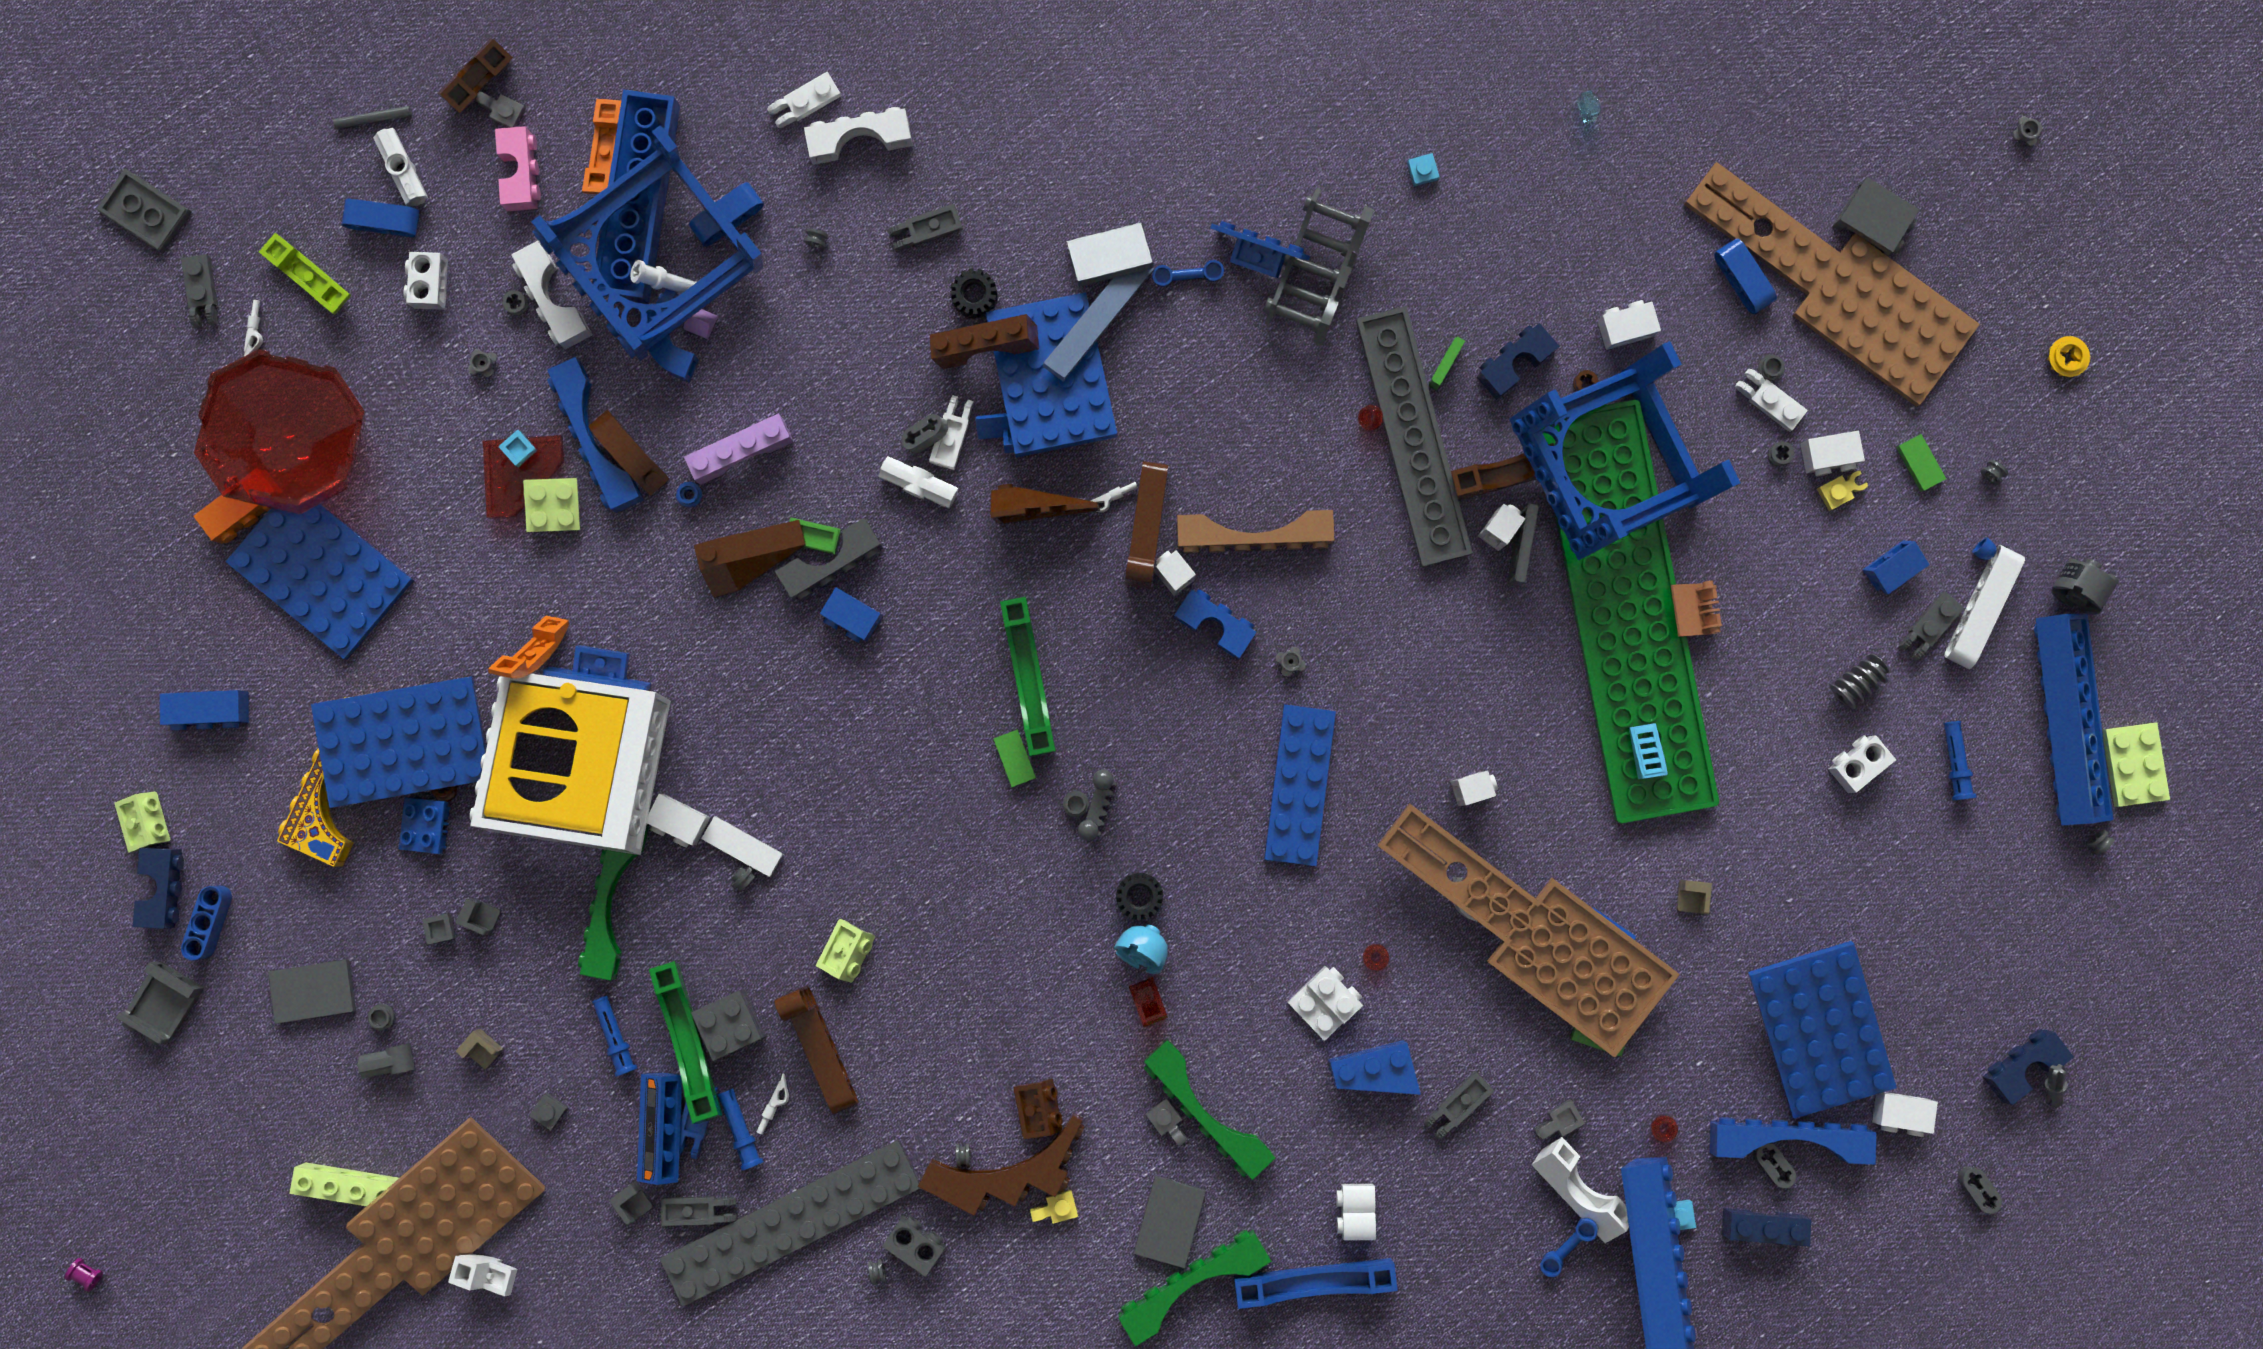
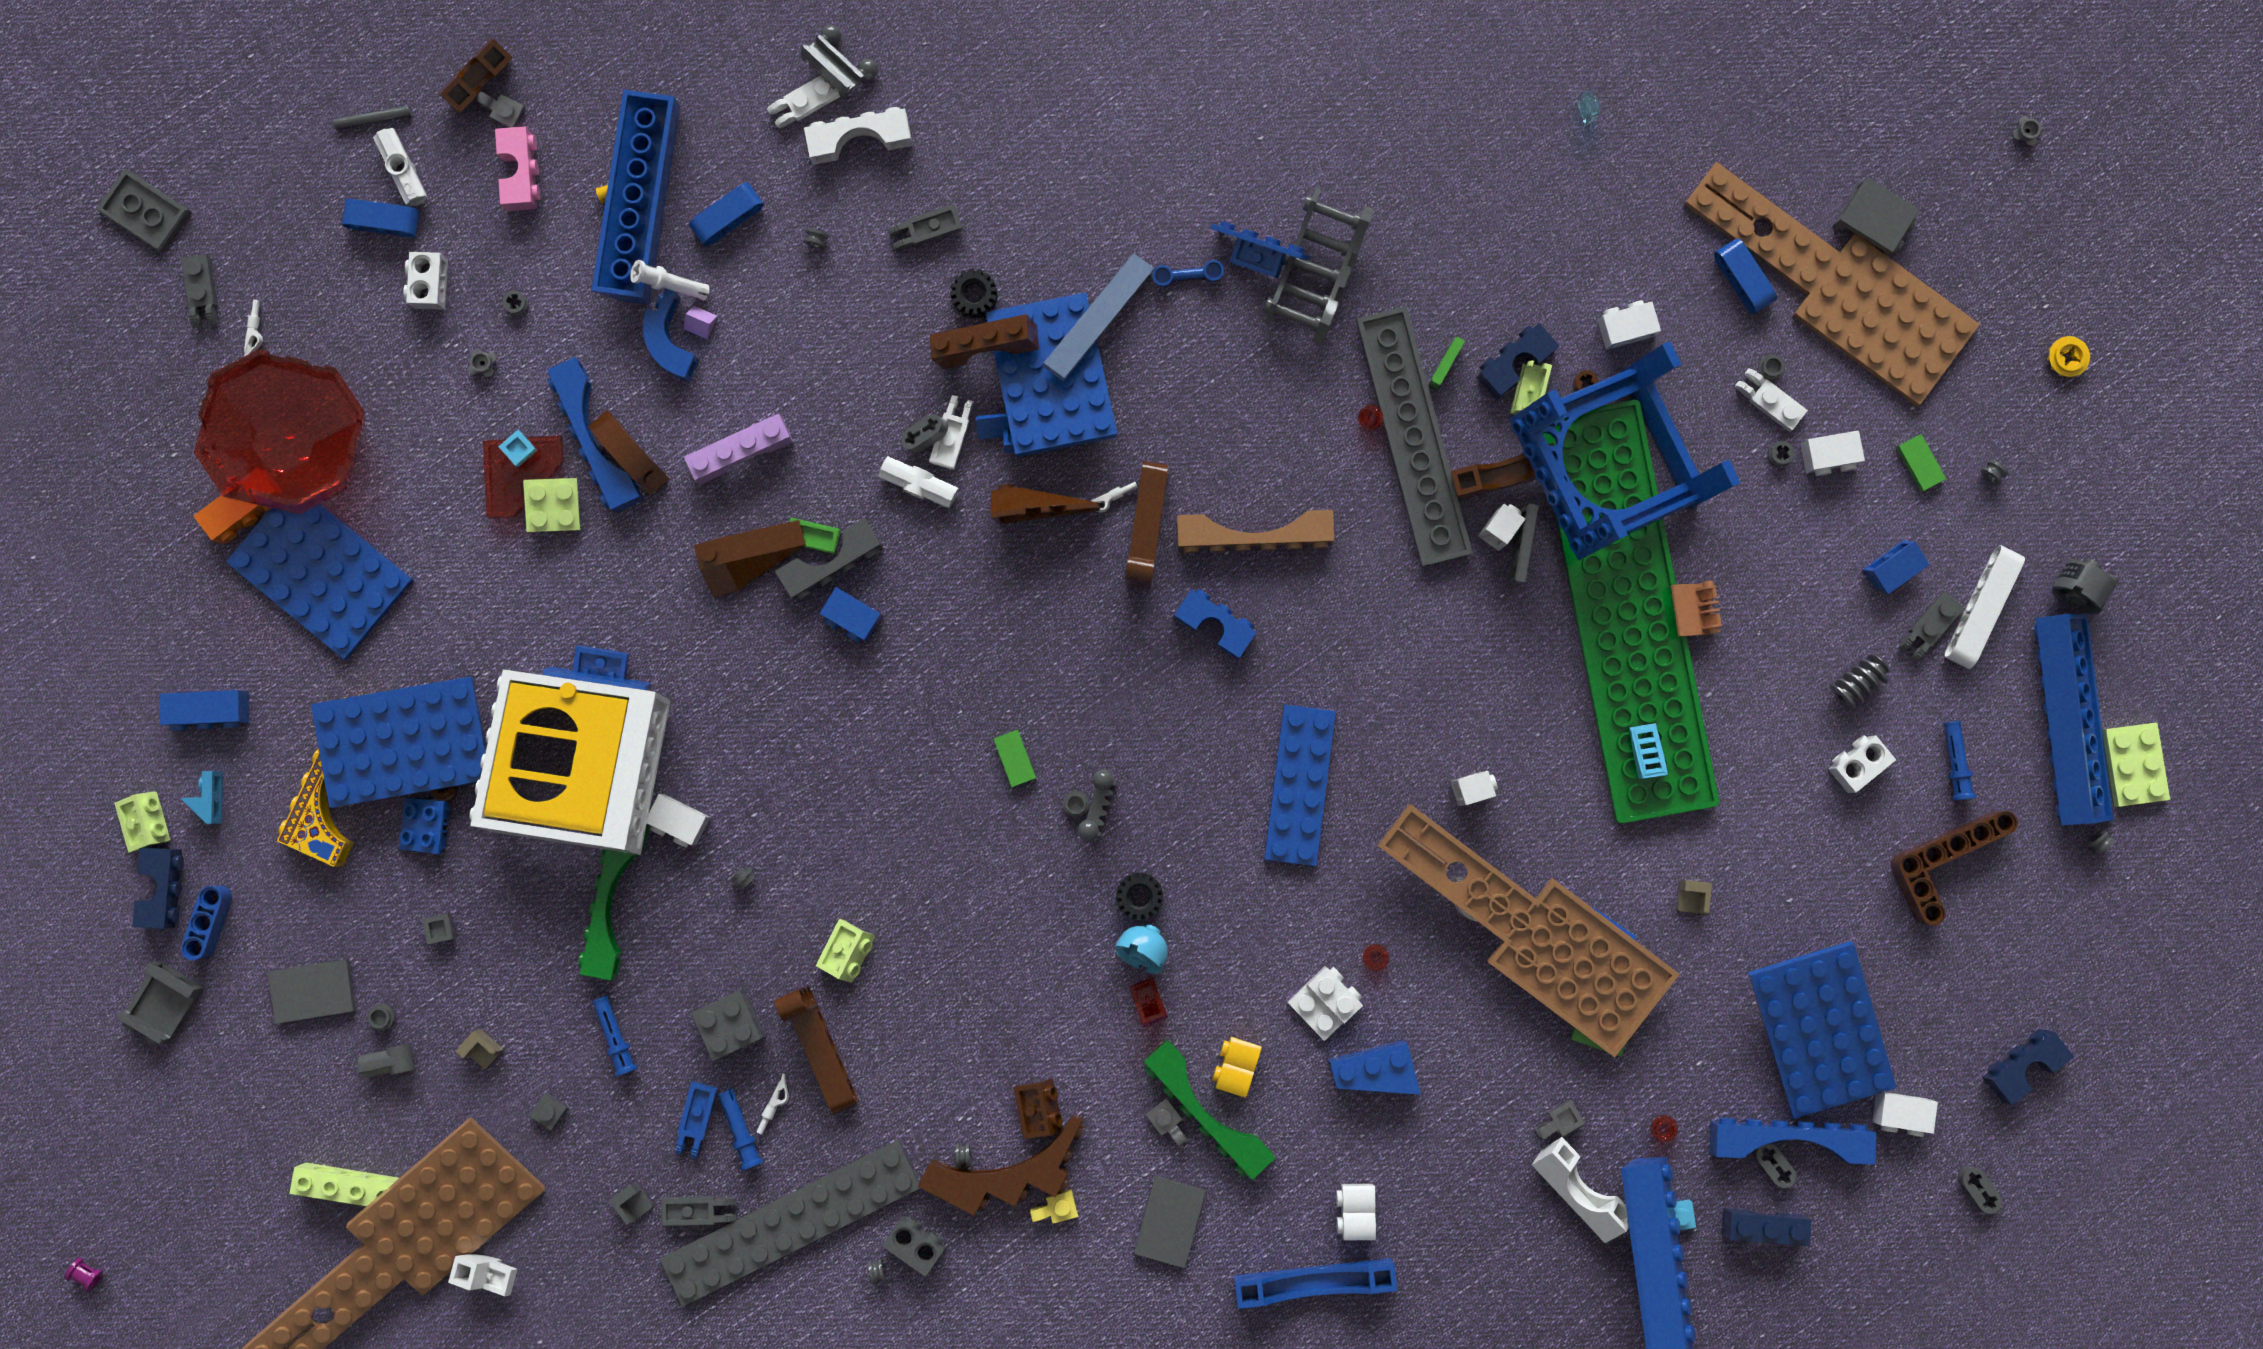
(209, 805): none -> dark azure slope
(305, 273): lime slope -> none
(478, 916): dark grey panel -> none
(537, 268): white arch -> none
(545, 640): orange slope -> none
(563, 233): blue arch -> none
(605, 122): orange slope -> none
(659, 1128): blue brick -> none
(681, 494): blue plate -> none
(690, 1055): green arch -> none
(742, 846): white tile -> none
(833, 64): none -> dark grey gear
(1028, 676): green arch -> none
(1110, 254): tile -> none
(1174, 572): white brick -> none
(1237, 1066): none -> yellow brick
(1240, 1257): green arch -> none
(1294, 654): flat silver plate -> none
(1423, 169): medium azure plate -> none
(1460, 1103): dark grey hinge -> none
(1531, 385): none -> yellowish green hinge
(1553, 1261): blue bar -> none
(1839, 491): light yellow plate -> none
(1942, 854): none -> reddish brown beam
(1985, 549): blue hinge -> none
(2056, 1085): dark grey axle -> none

